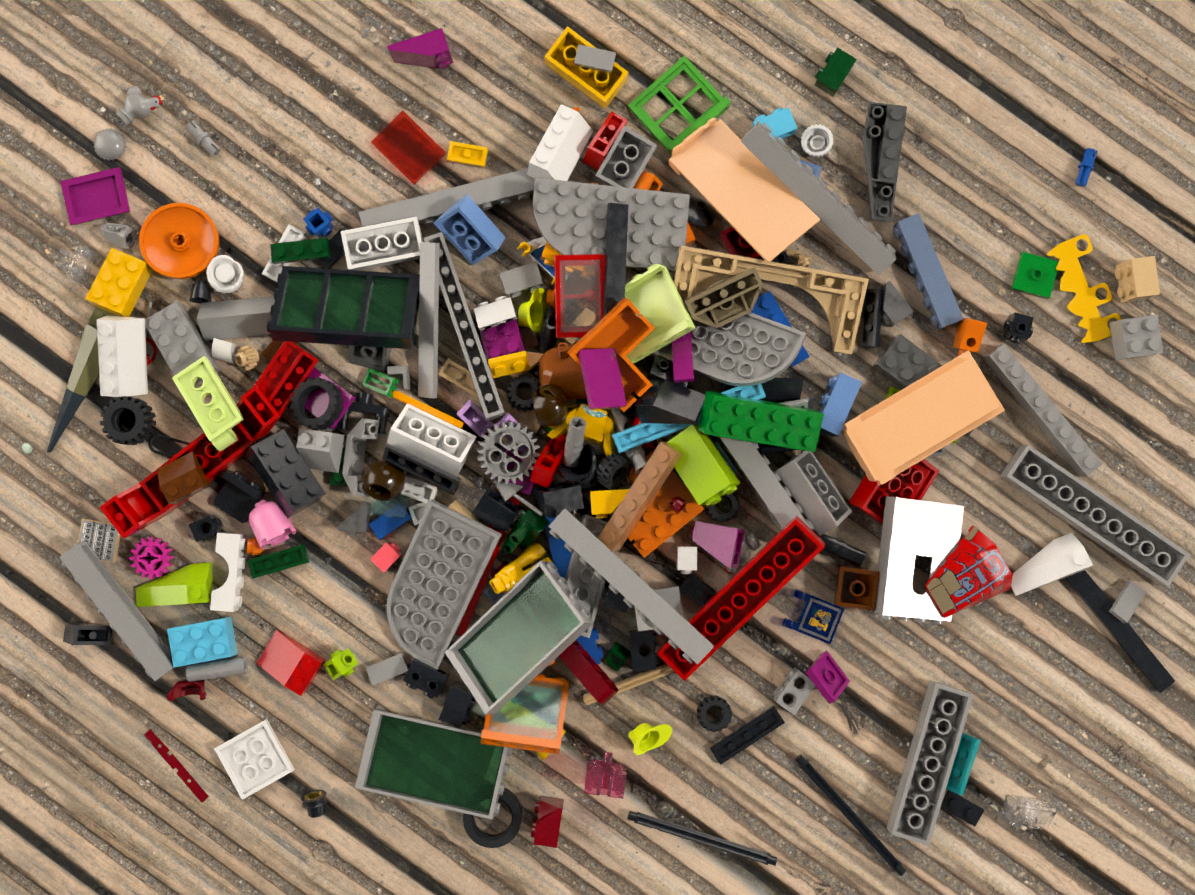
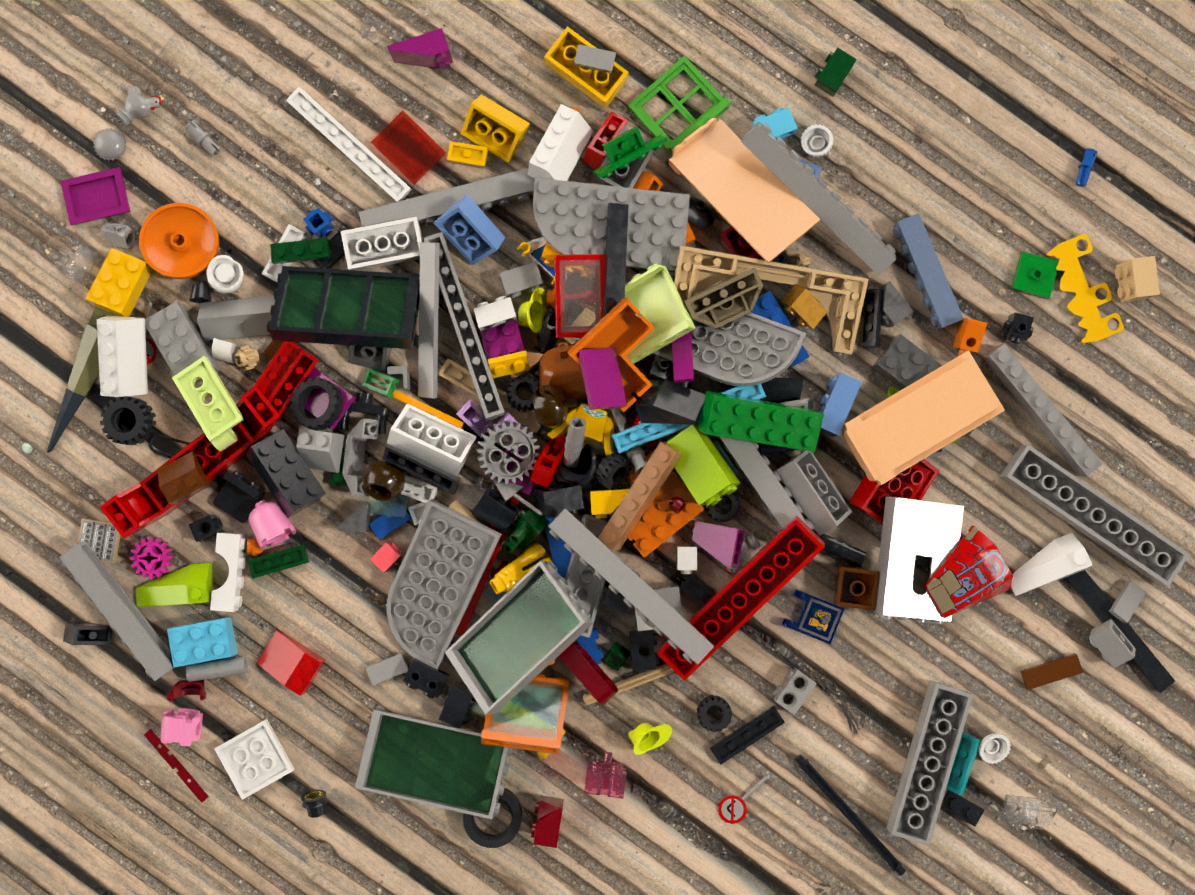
(181, 726): none -> bright pink brick
(341, 664): lime brick -> none
(348, 144): none -> white plate
(494, 128): none -> yellow slope
(625, 149): none -> green bracket
(702, 838): black piece -> none
(733, 808): none -> piece
(803, 306): none -> pearl gold brick
(827, 677): magenta plate -> none
(882, 155): dark grey wedge -> none
(994, 748): none -> white hat
(1051, 671): none -> reddish brown tile
(1112, 643): none -> light grey brick
(1136, 337): light grey brick -> none

